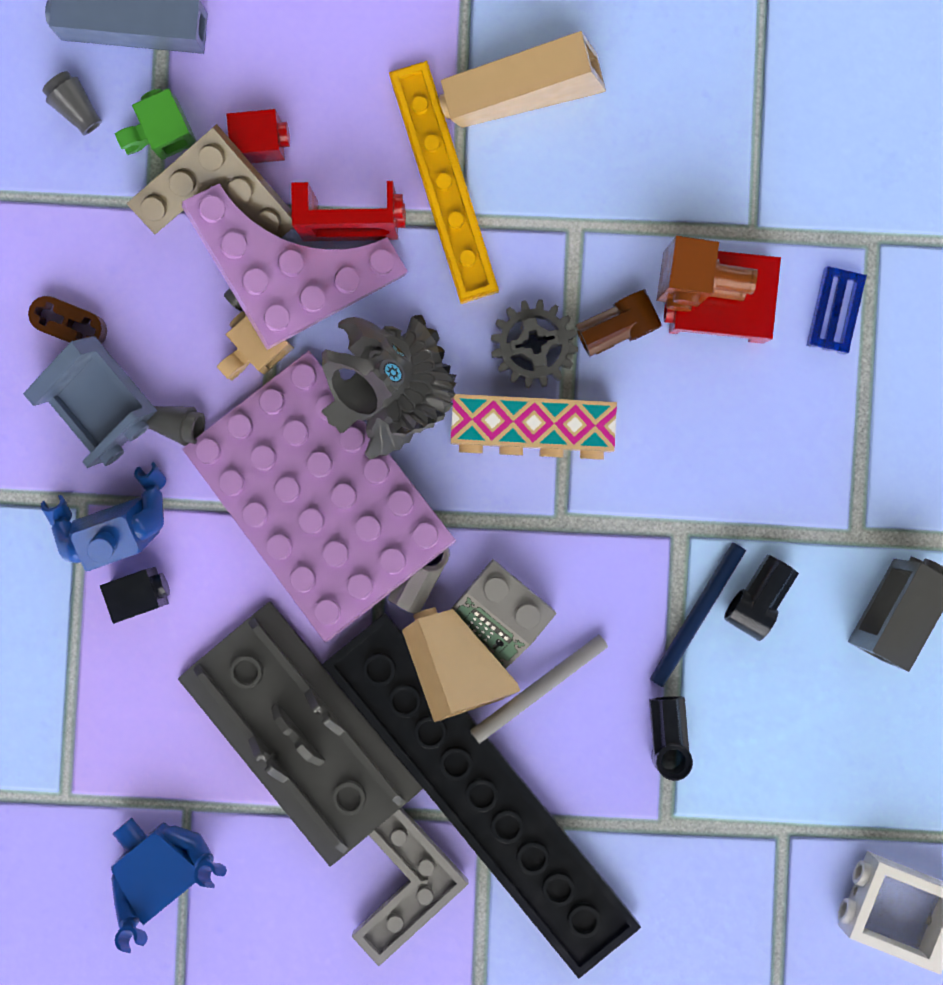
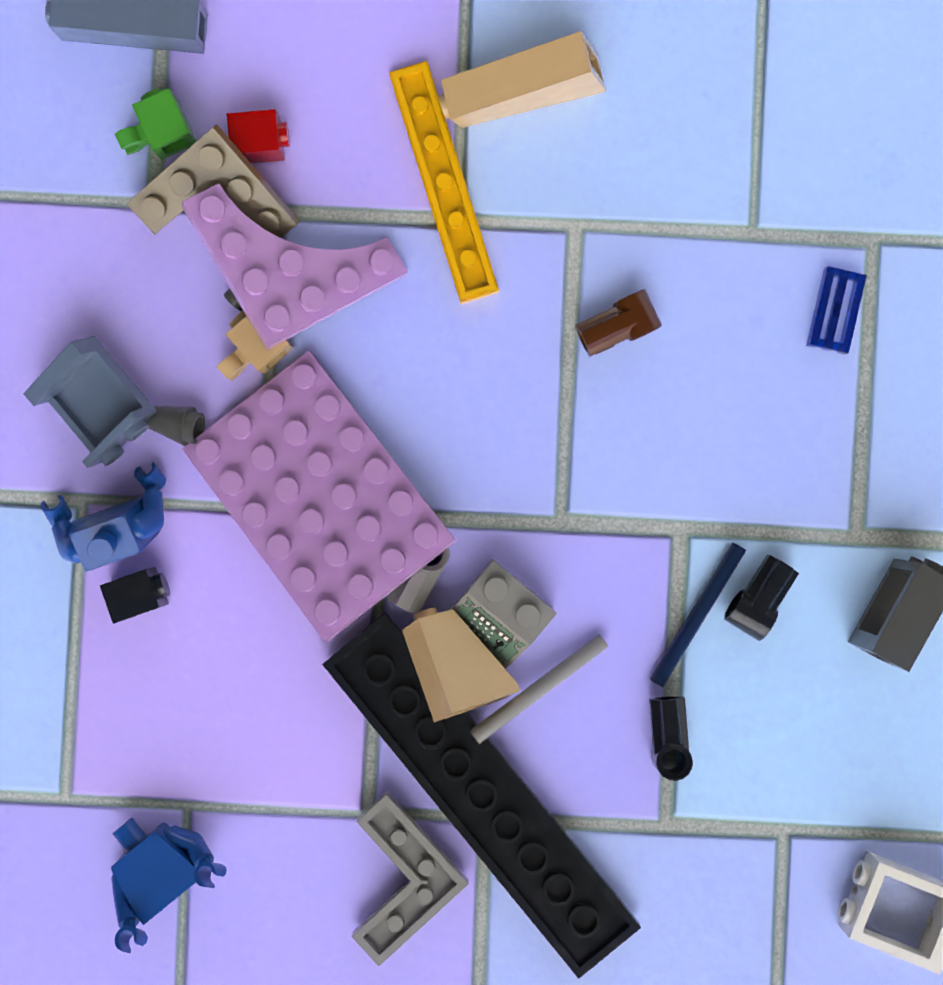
(70, 313): reddish brown beam -> none
(71, 101): dark grey cone -> none
(300, 733): dark grey hinge -> none
(345, 223): red panel -> none
(395, 383): dark grey piece -> none
(529, 326): dark grey gear -> none
(533, 424): brick -> none
(694, 273): dark orange brick -> none
(734, 318): red panel -> none

